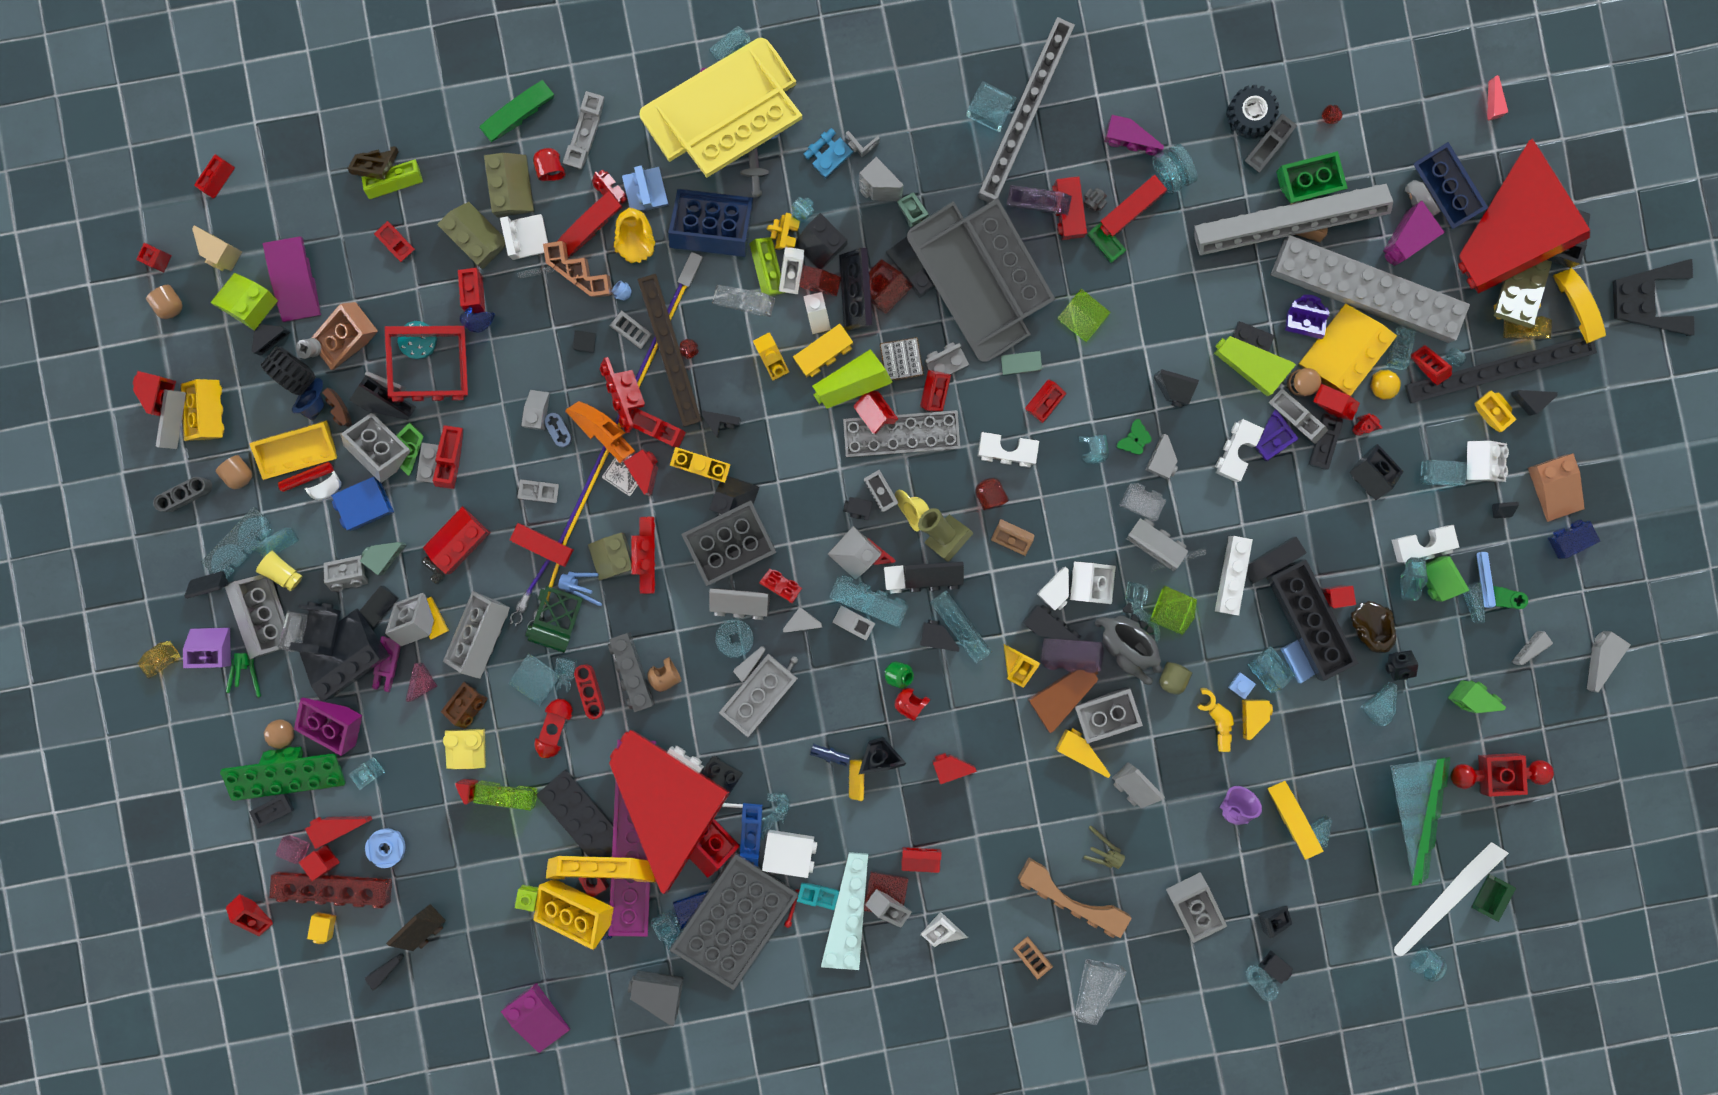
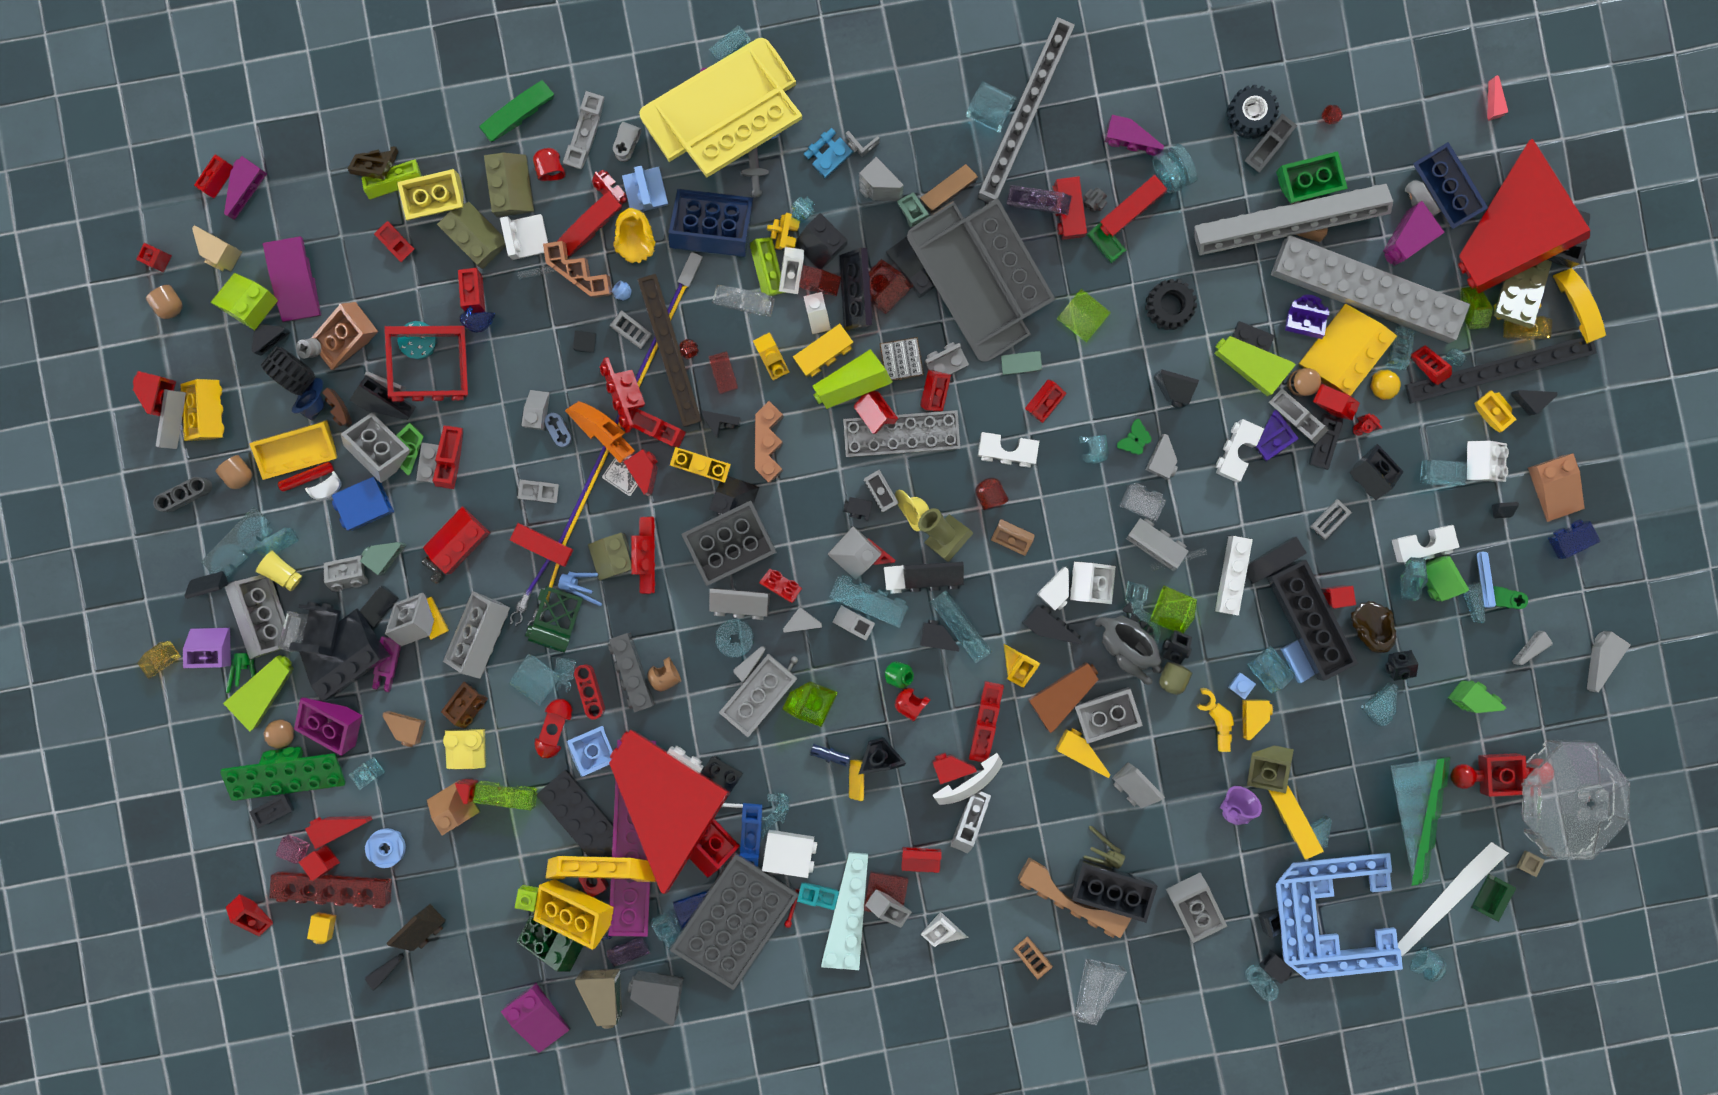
(243, 182): none -> magenta slope
(258, 694): none -> lime slope
(405, 728): none -> medium nougat slope
(420, 682): clear pink slope -> none
(431, 194): none -> light yellow slope
(449, 810): none -> medium nougat slope
(549, 945): none -> dark green slope
(590, 751): none -> light blue slope
(601, 995): none -> dark tan slope
(627, 138): none -> light grey piece
(628, 951): none -> clear purple plate
(723, 372): none -> clear red plate
(766, 441): none -> nougat brick
(810, 703): none -> clear neon green slope
(949, 188): none -> medium nougat slope
(970, 822): none -> light grey slope
(973, 785): none -> white slope
(986, 721): none -> red slope
(1072, 655): clear purple brick -> none
(1113, 891): none -> black slope
(1177, 647): none -> black brick
(1178, 290): none -> black tyre
(1270, 768): none -> olive slope
(1318, 954): none -> light blue slope
(1337, 502): none -> light grey tile
(1479, 310): none -> clear neon green slope
(1530, 863): none -> dark tan plate
(1557, 795): none -> clear windscreen
(1636, 298): black wing -> none

